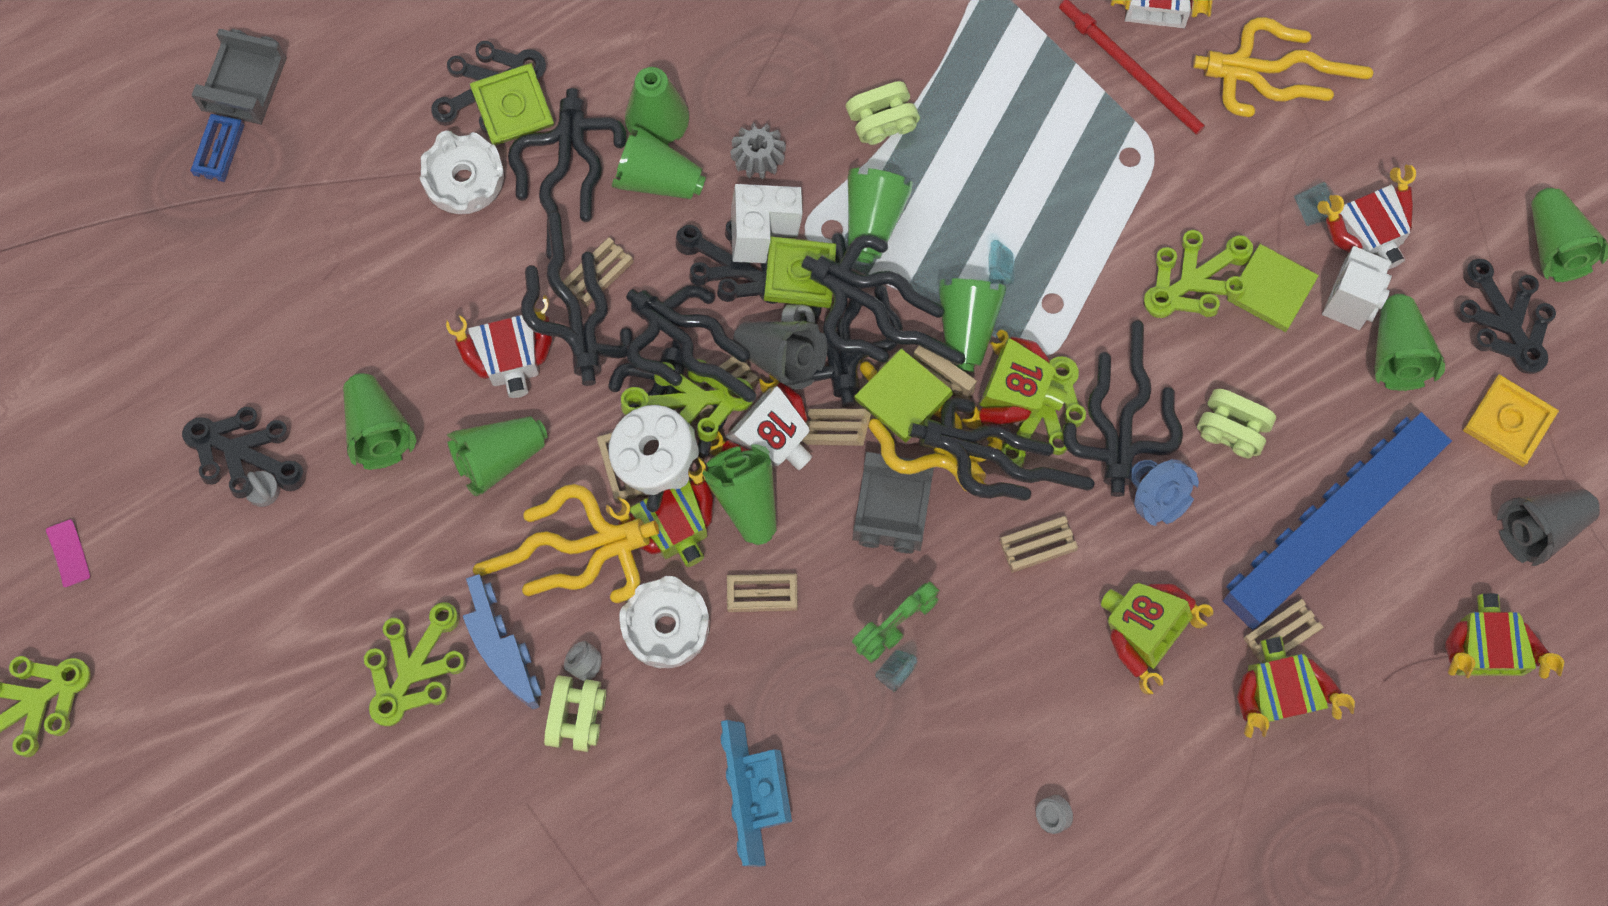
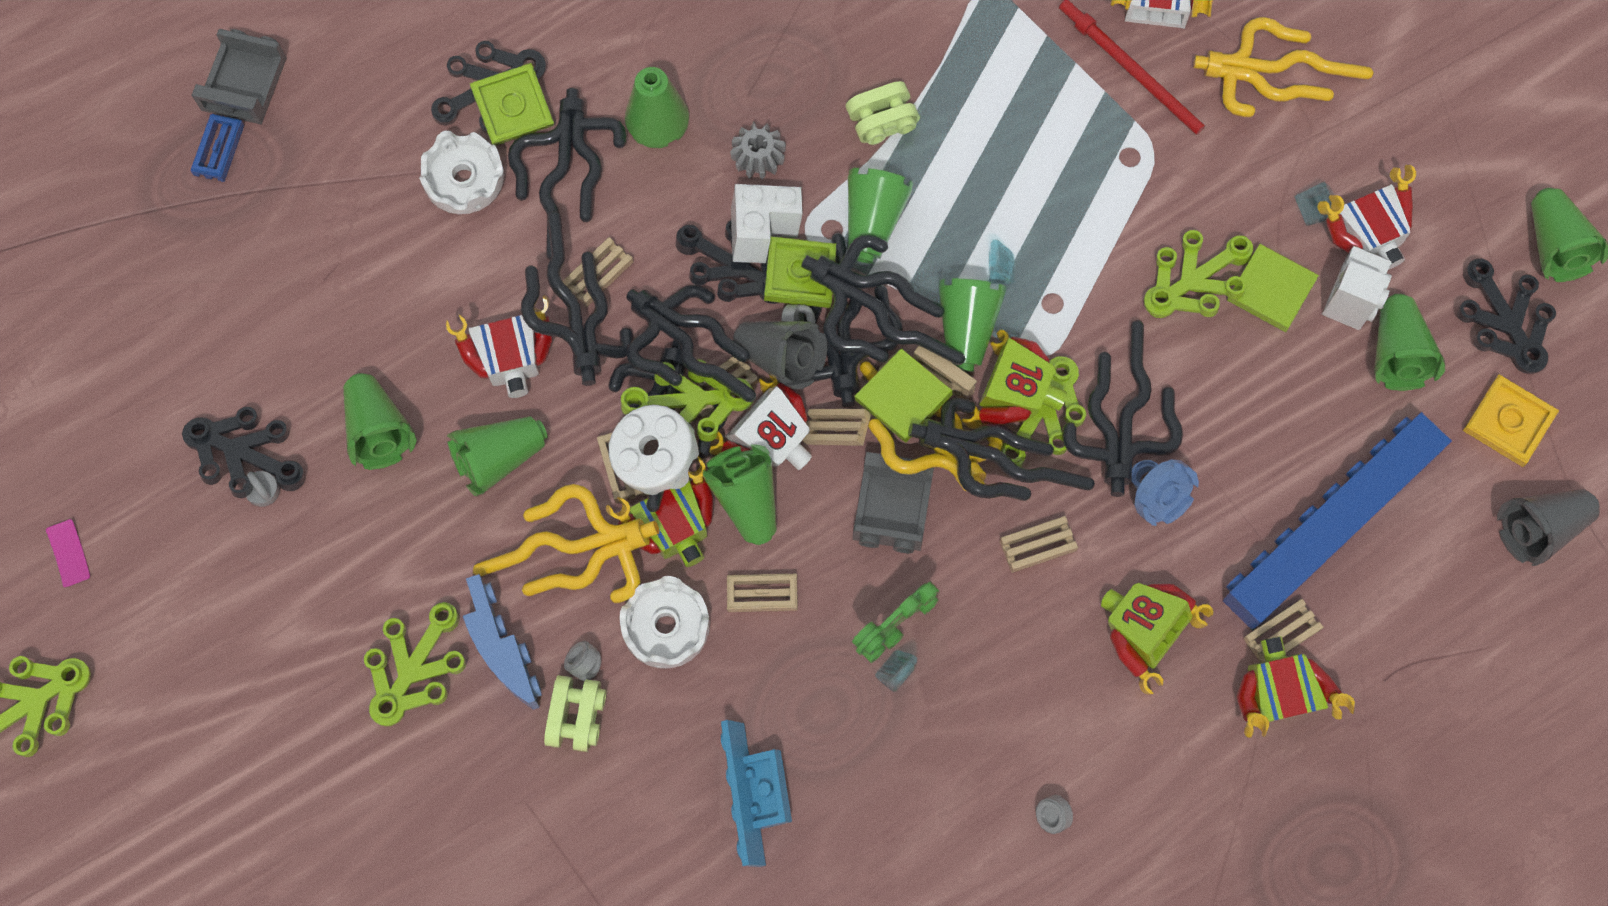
(656, 168): bright green cone -> none
(1219, 428): yellowish green brick -> none
(1497, 644): torso -> none

